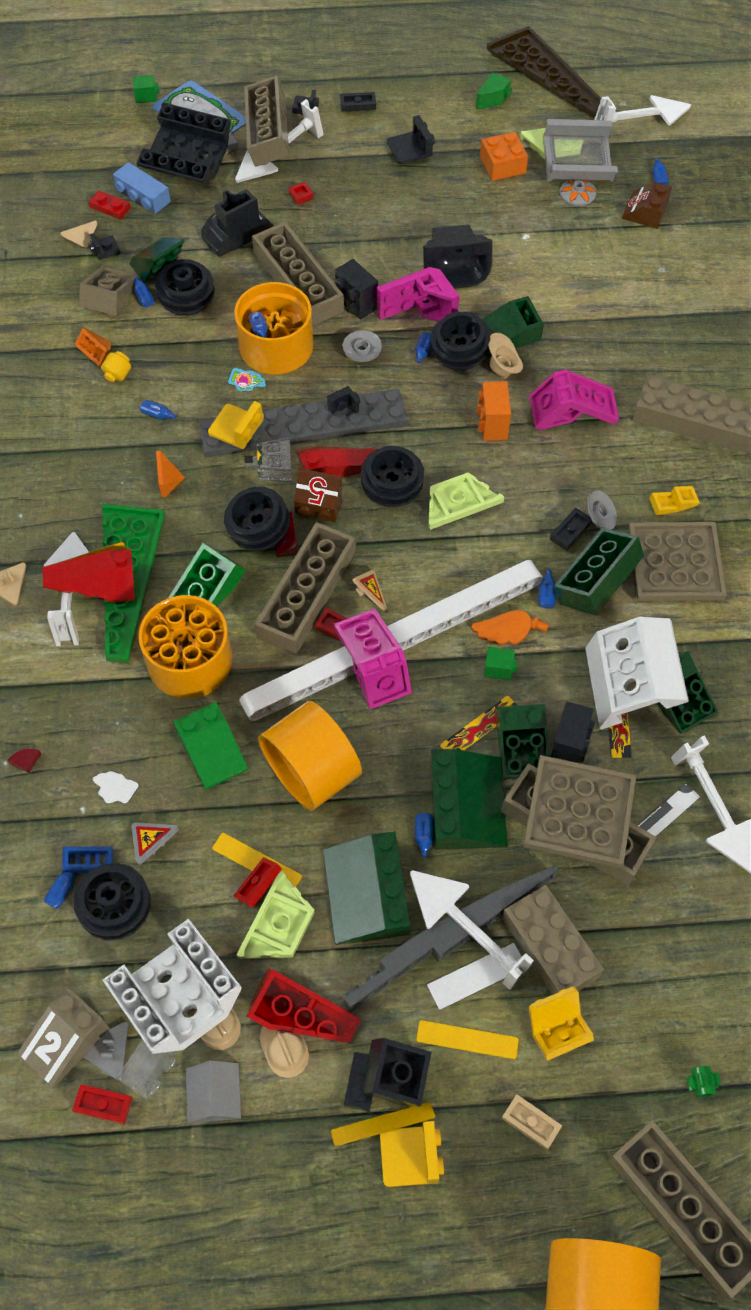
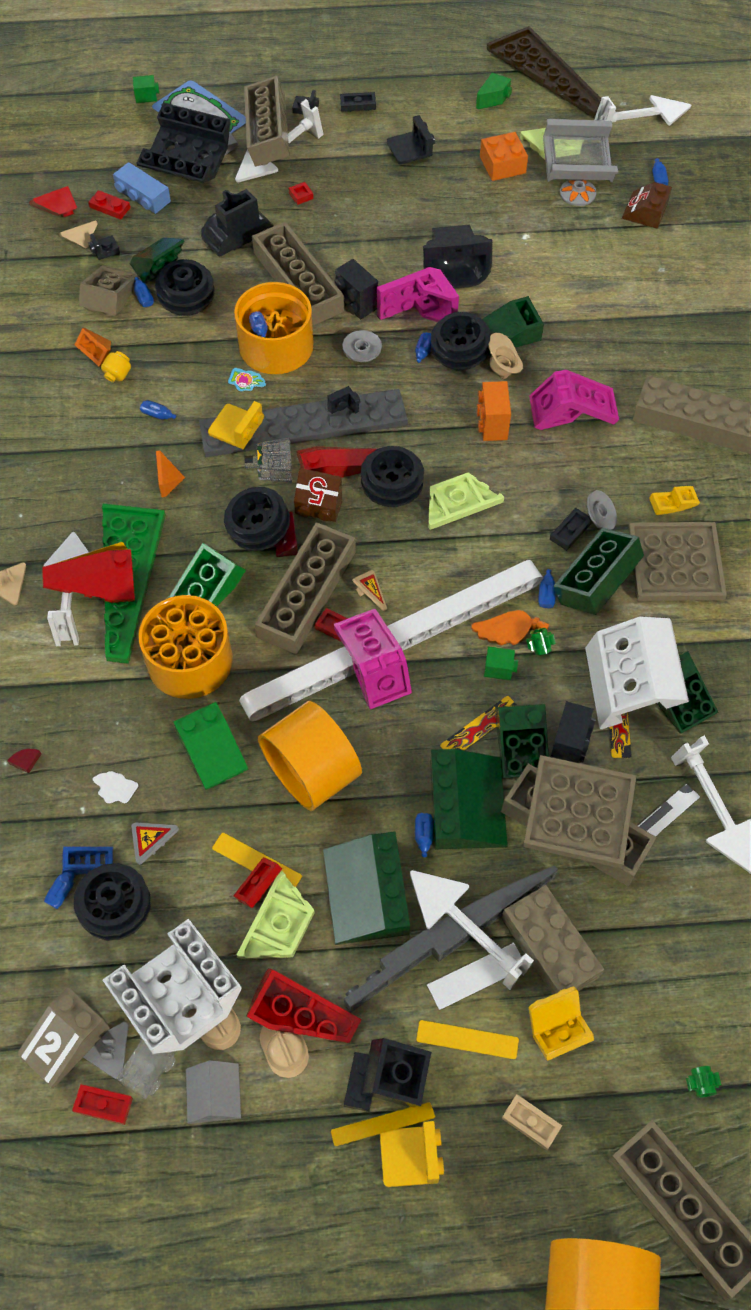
(56, 202): none -> red slope
(541, 641): none -> green gear

